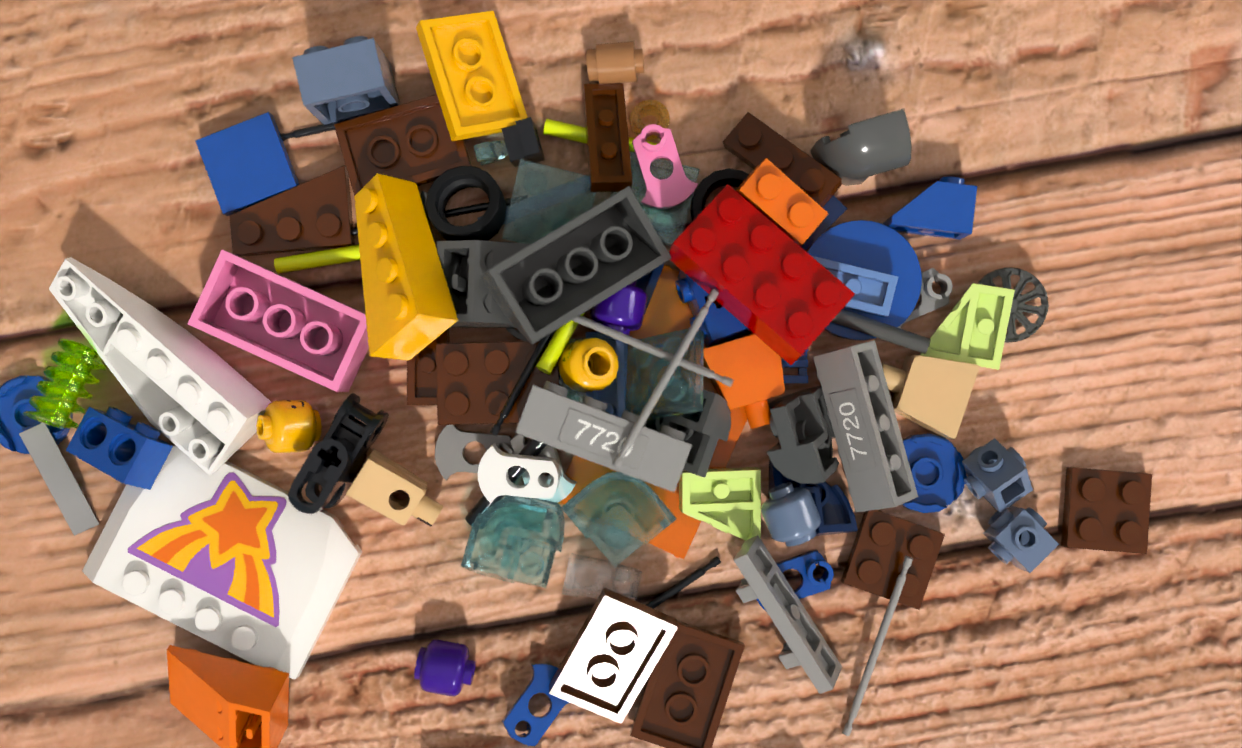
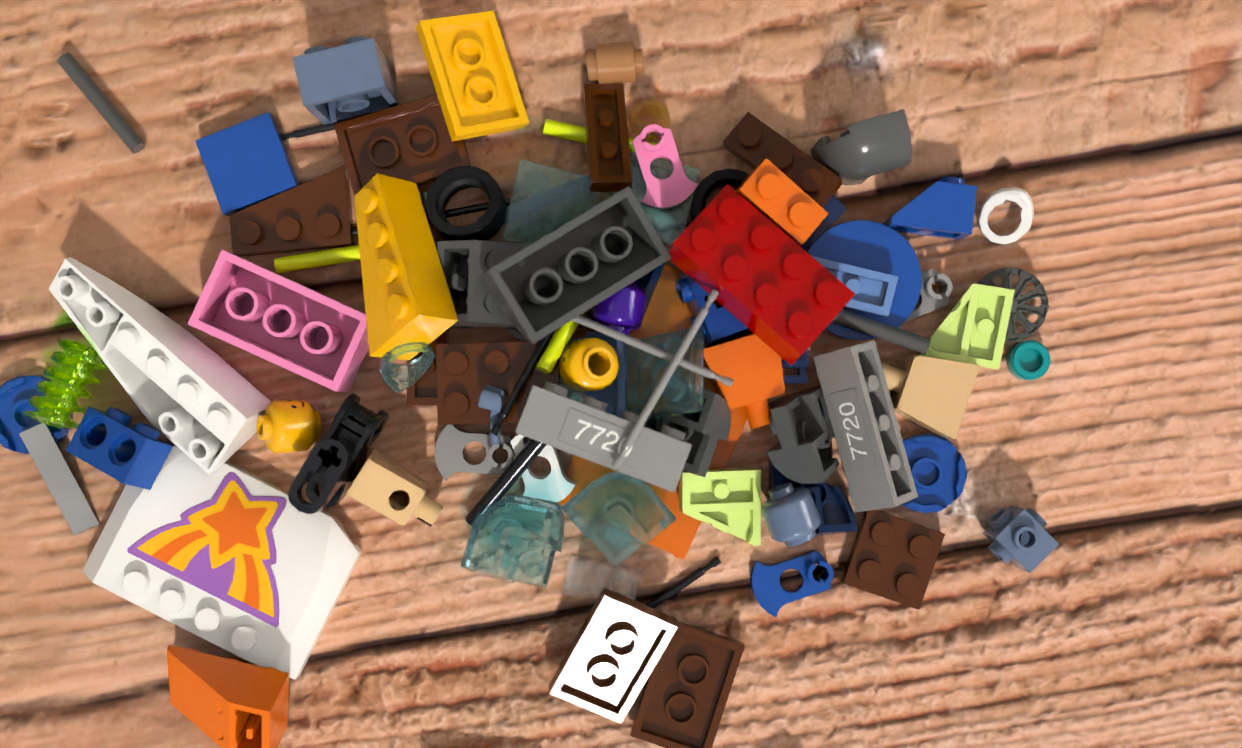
(101, 102): none -> dark grey bar
(402, 376): none -> clear light blue piece
(444, 667): dark purple head -> none
(493, 400): none -> sand blue hand
(495, 481): white piece -> none
(519, 142): black piece -> none
(520, 712): blue piece -> none
(803, 640): light grey hinge -> none
(877, 645): light grey piece -> none
(997, 198): none -> white piece
(997, 475): sand blue brick -> none
(1028, 360): none -> teal tile
(1106, 510): reddish brown plate -> none

